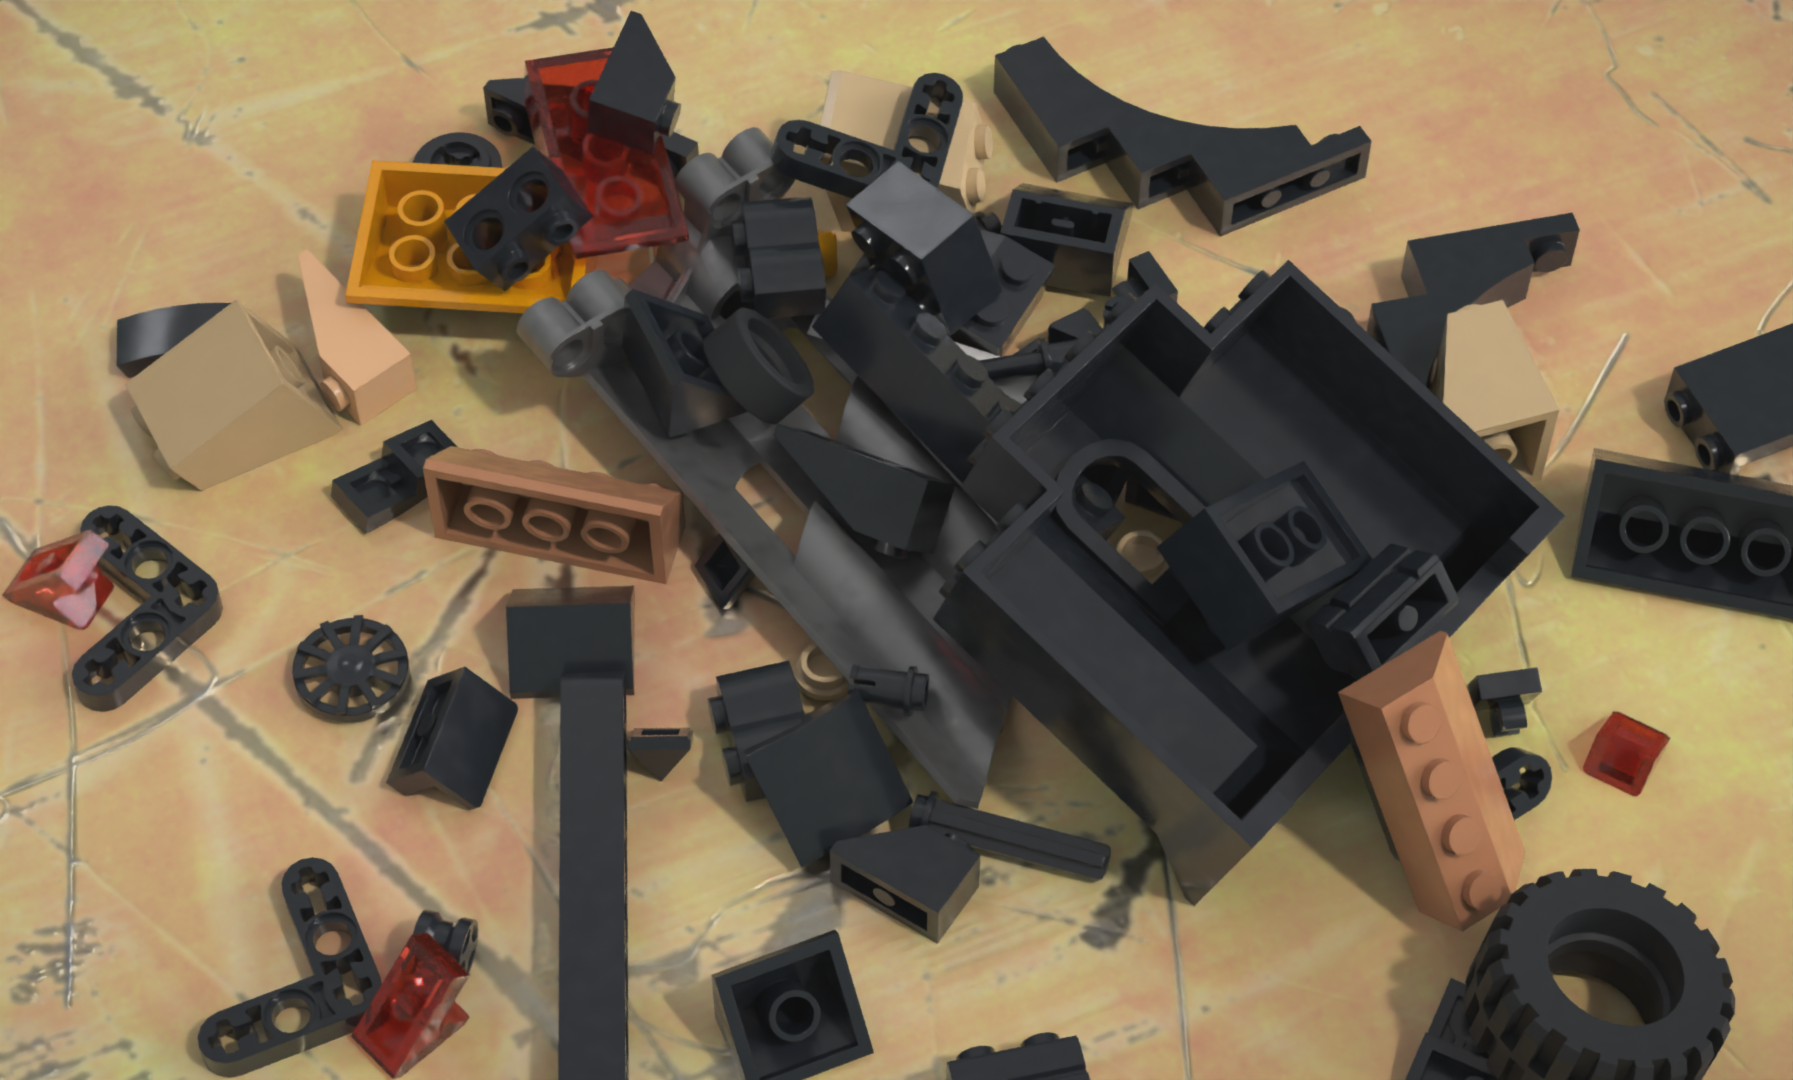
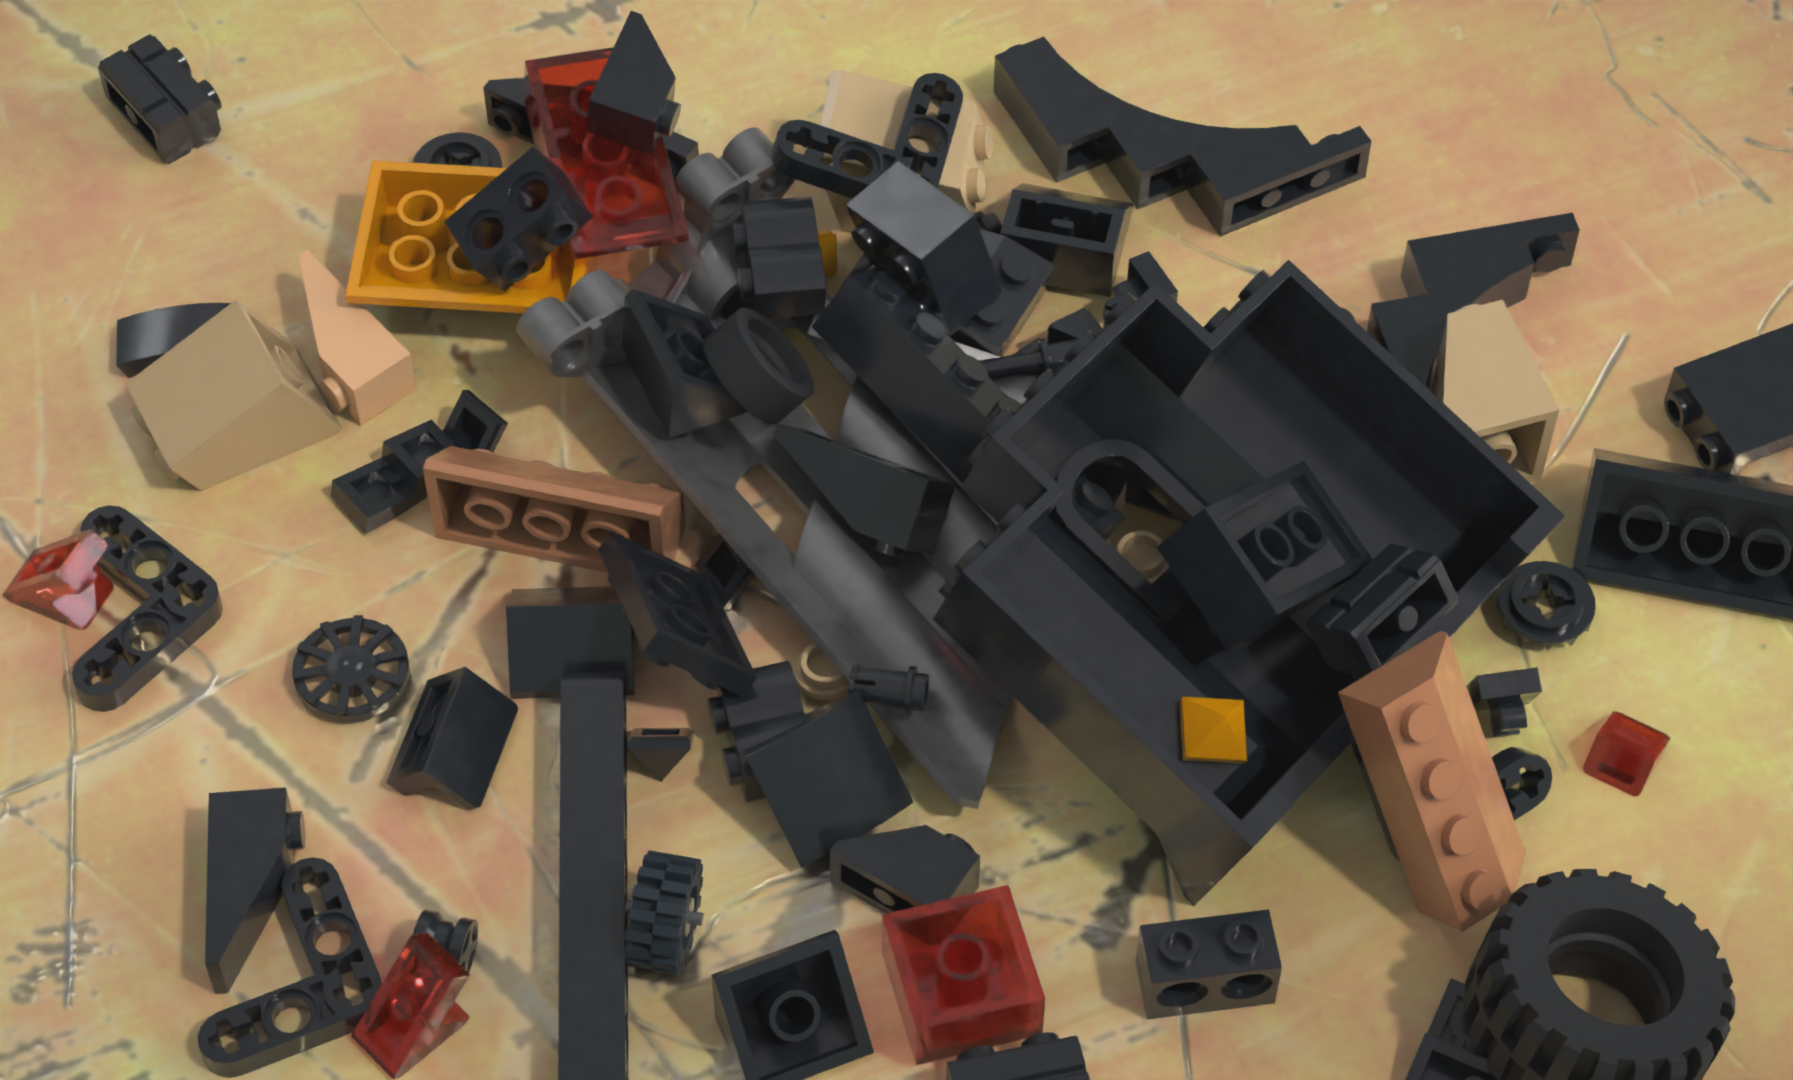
(161, 97): none -> black brick
(247, 855): none -> black slope
(474, 424): none -> black slope
(664, 912): none -> black wheel
(676, 615): none -> black plate
(962, 974): none -> clear red brick
(1013, 837): black axle -> none
(1208, 964): none -> black brick
(1213, 730): none -> light orange slope
(1566, 593): none -> black gear

